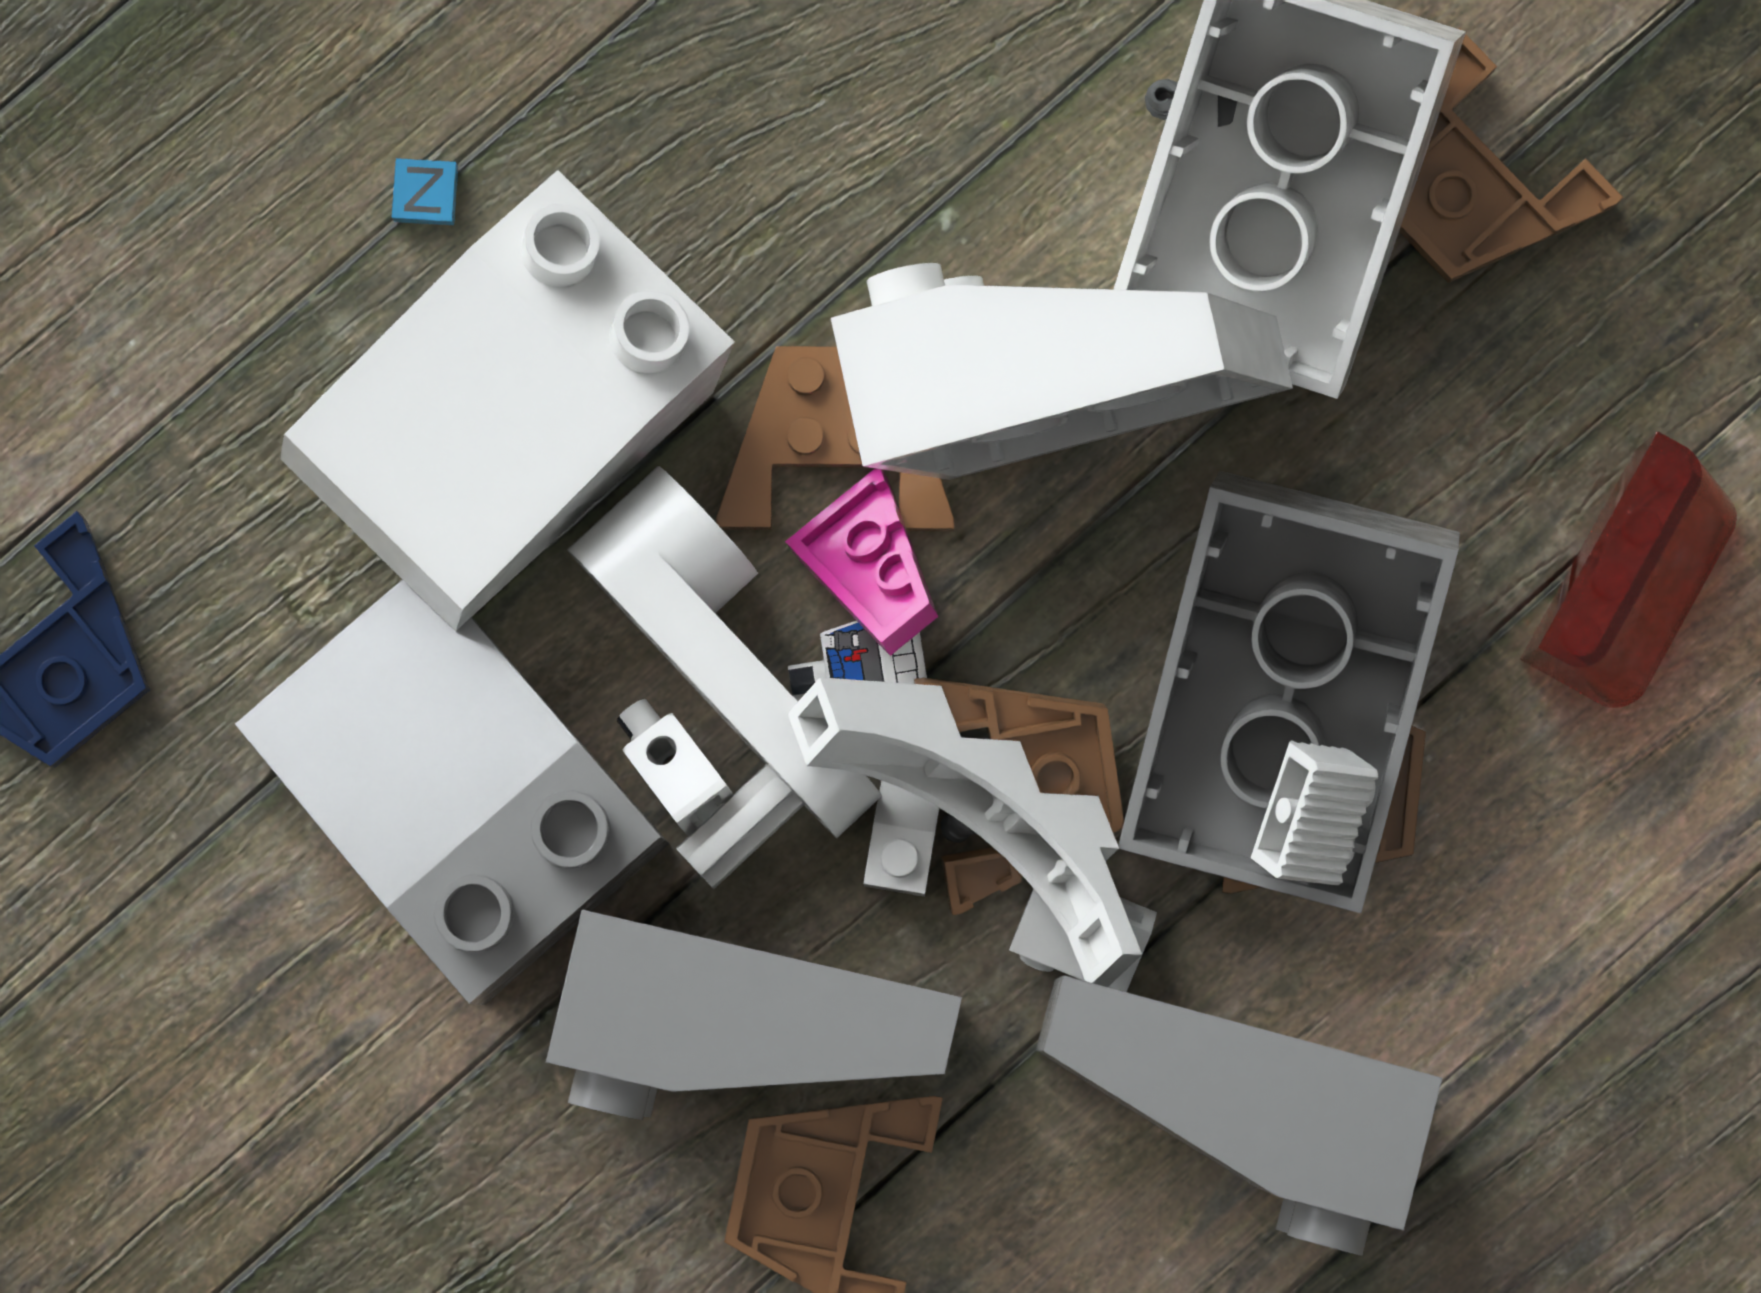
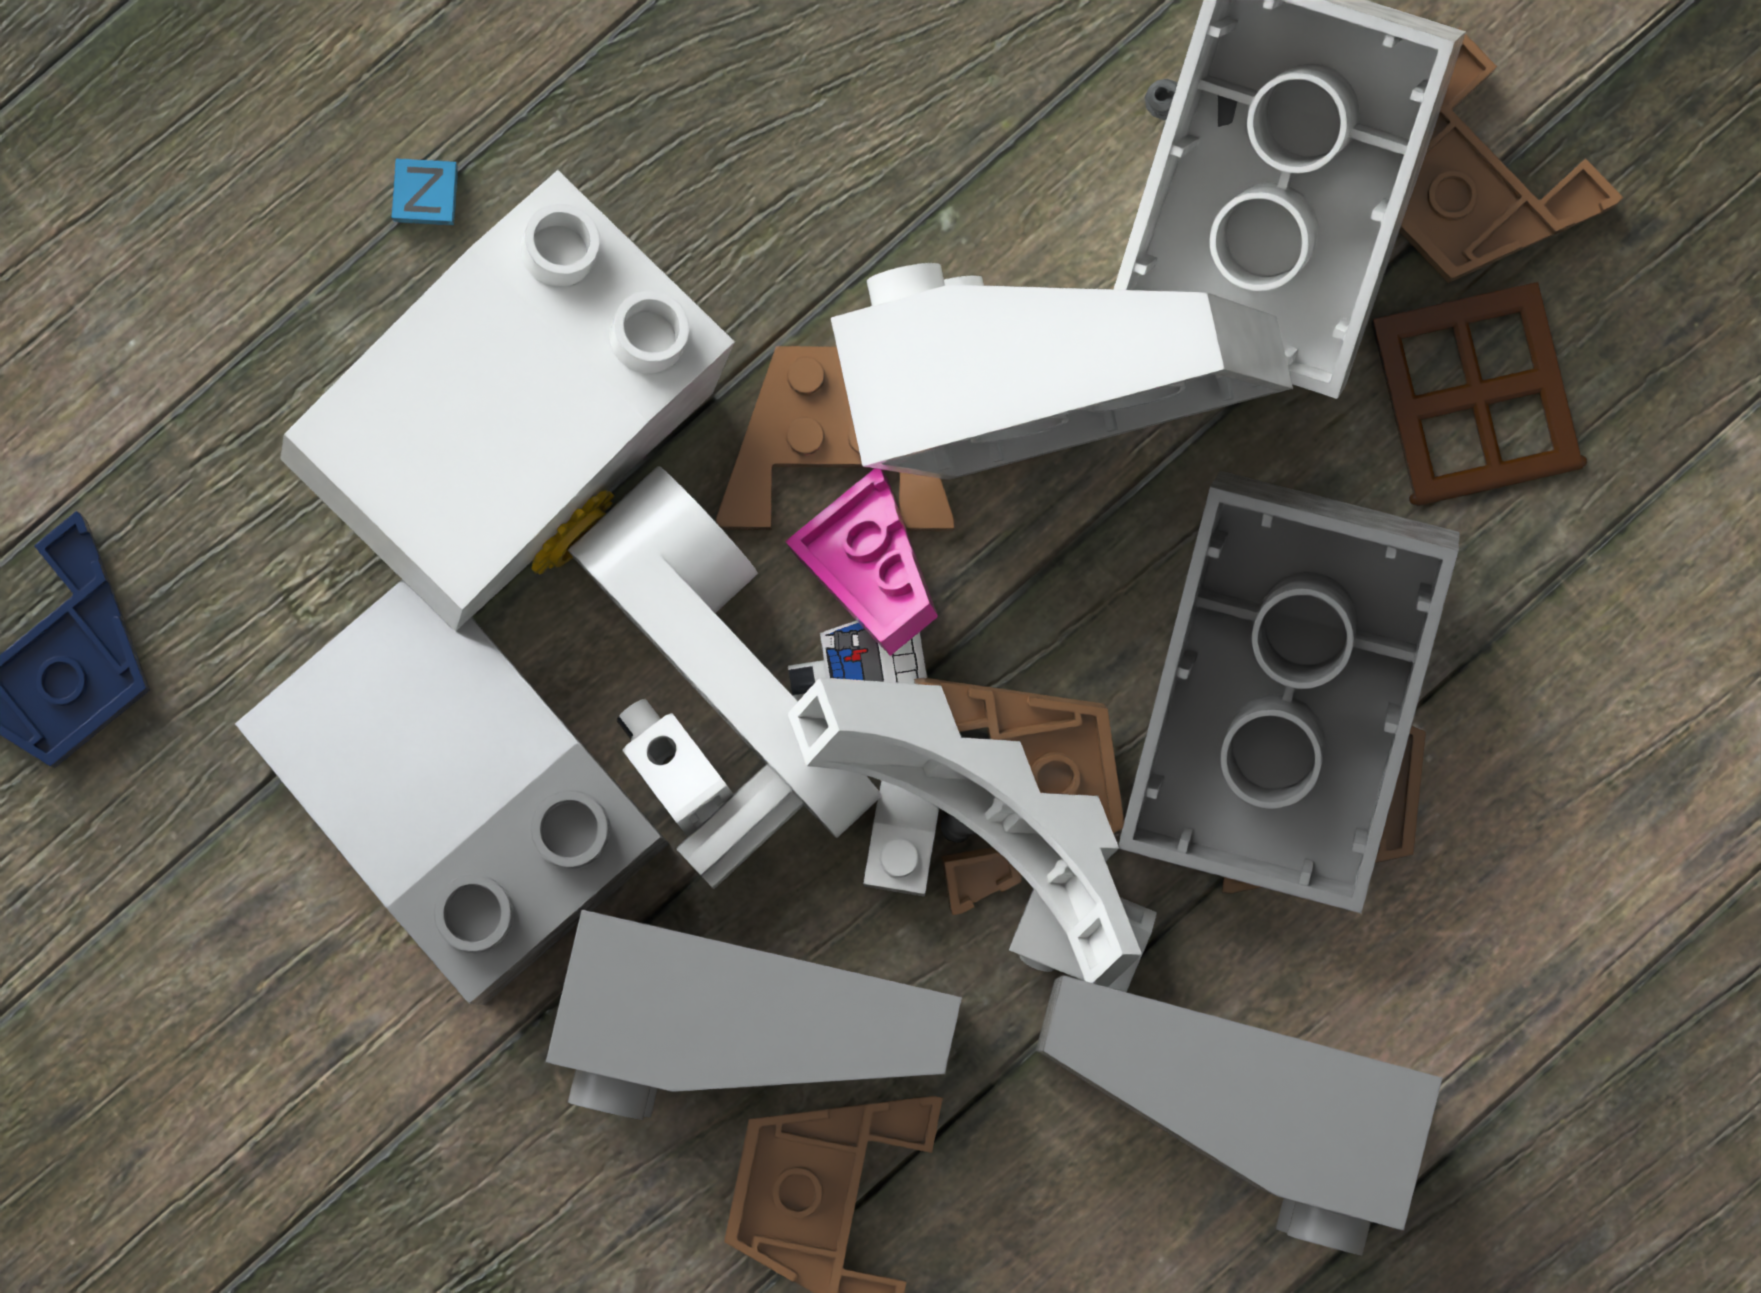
(556, 548): none -> yellow gear
(1314, 814): white brick -> none
(1477, 394): none -> reddish brown window
(1635, 576): clear red windscreen -> none

